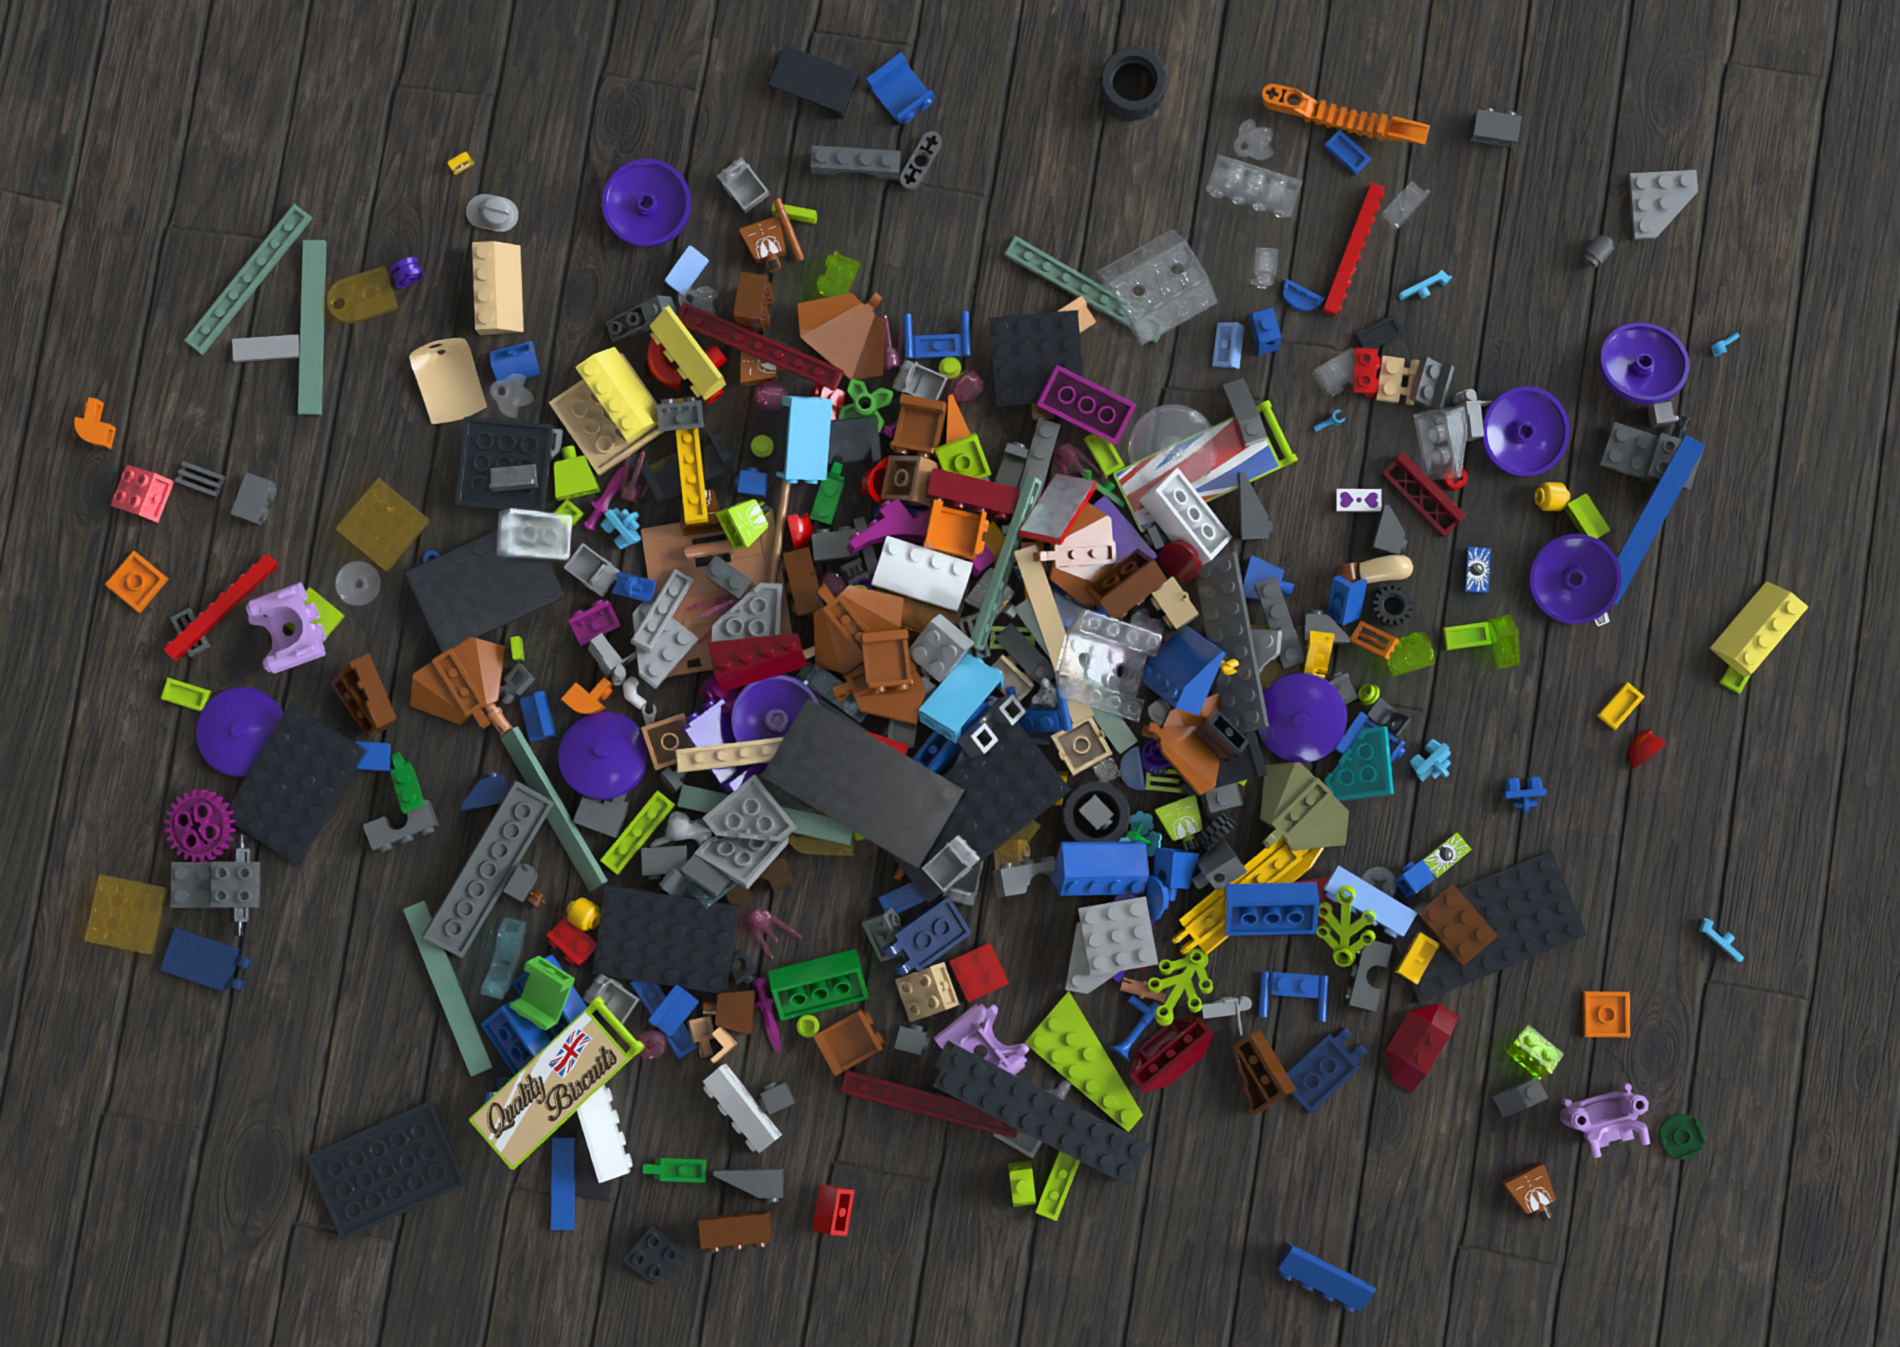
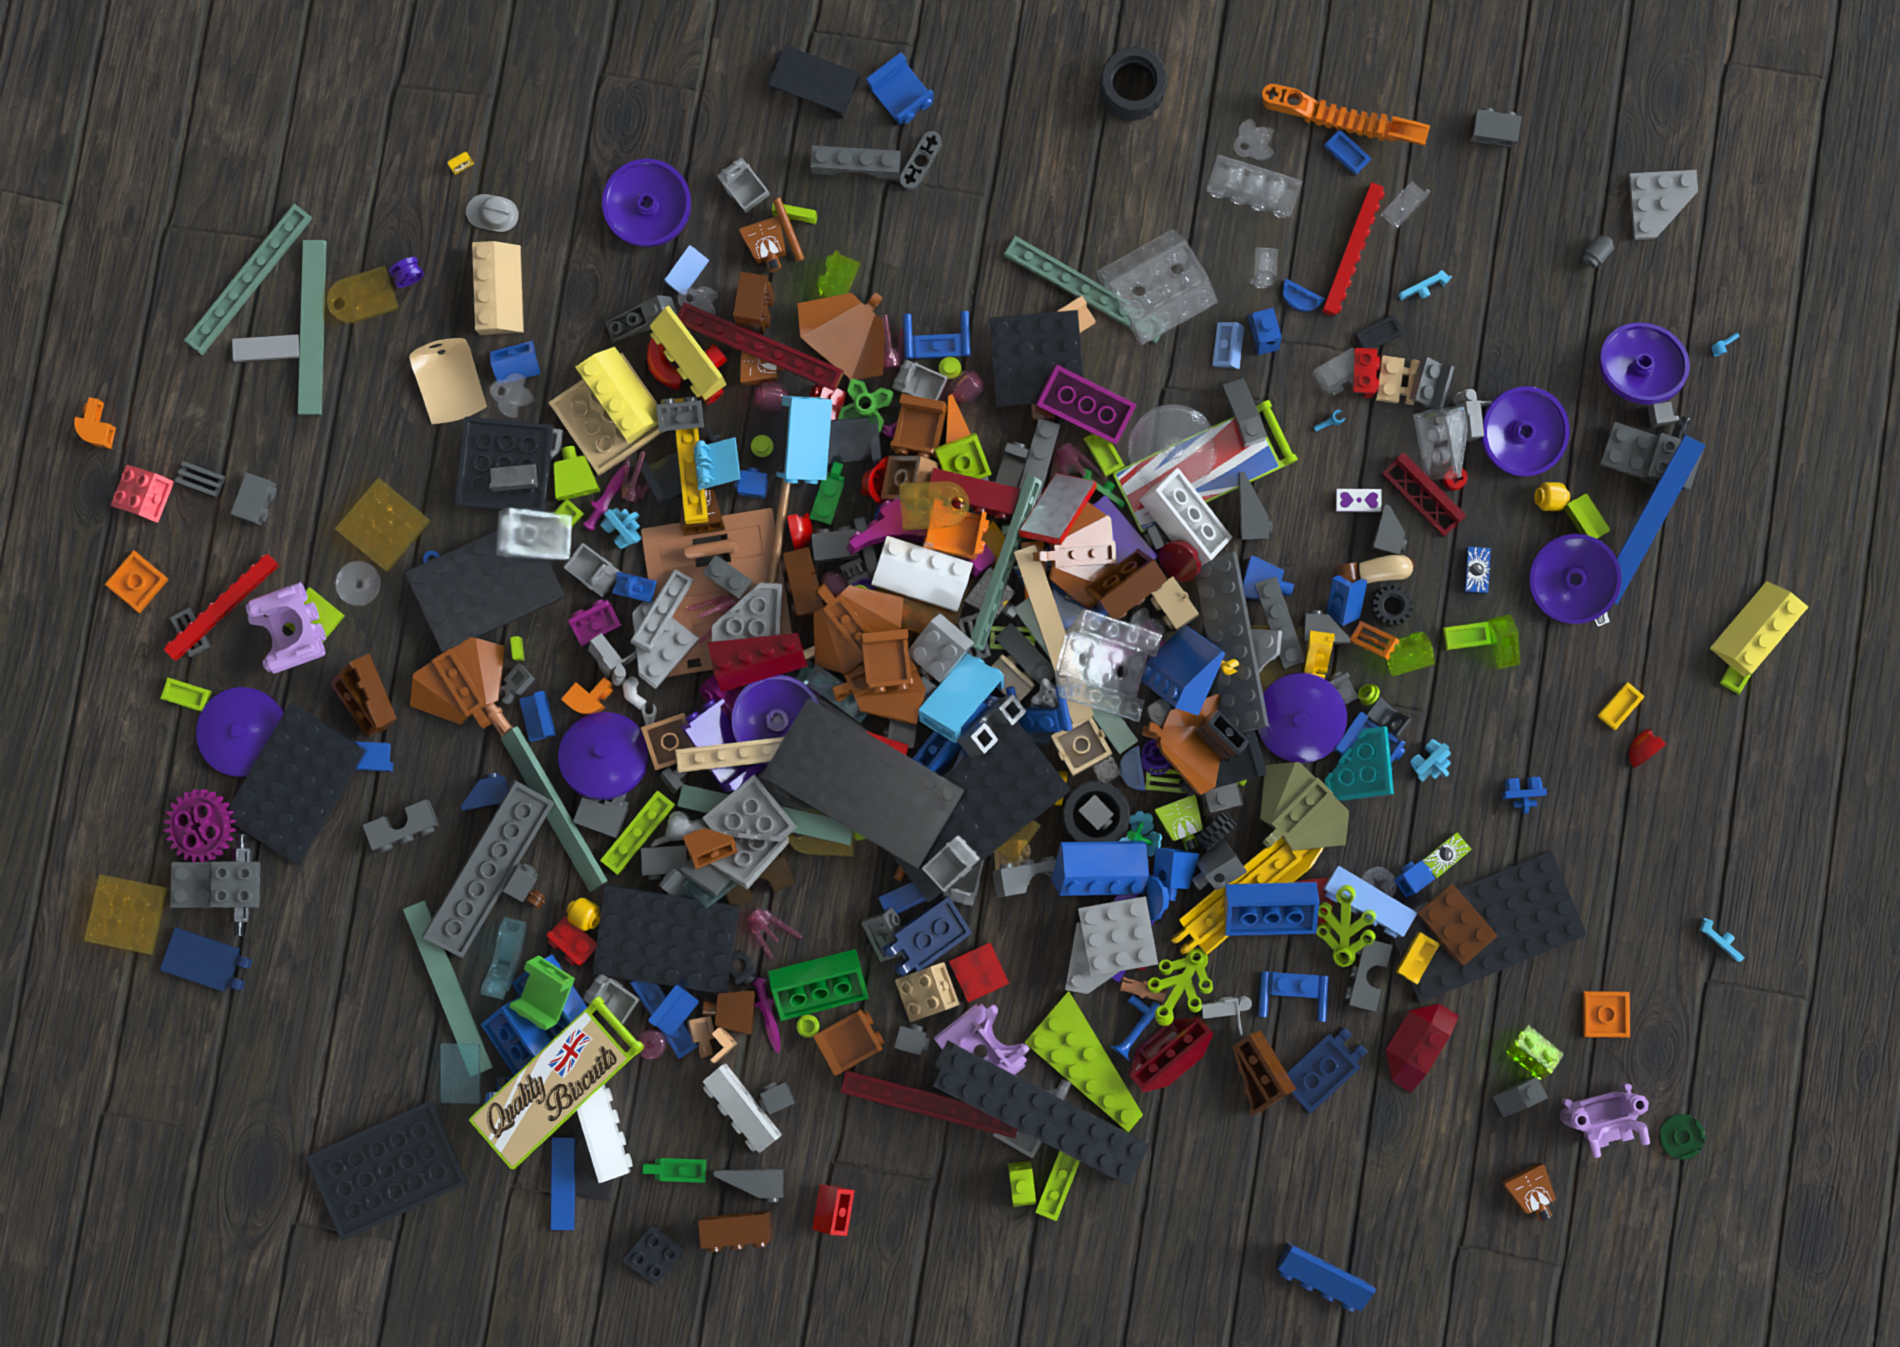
(406, 784): green hinge -> none
(460, 1073): none -> clear light blue piece
(708, 846): none -> dark orange slope
(716, 463): none -> medium azure hinge
(743, 522): torso -> none
(930, 506): none -> clear yellow plate

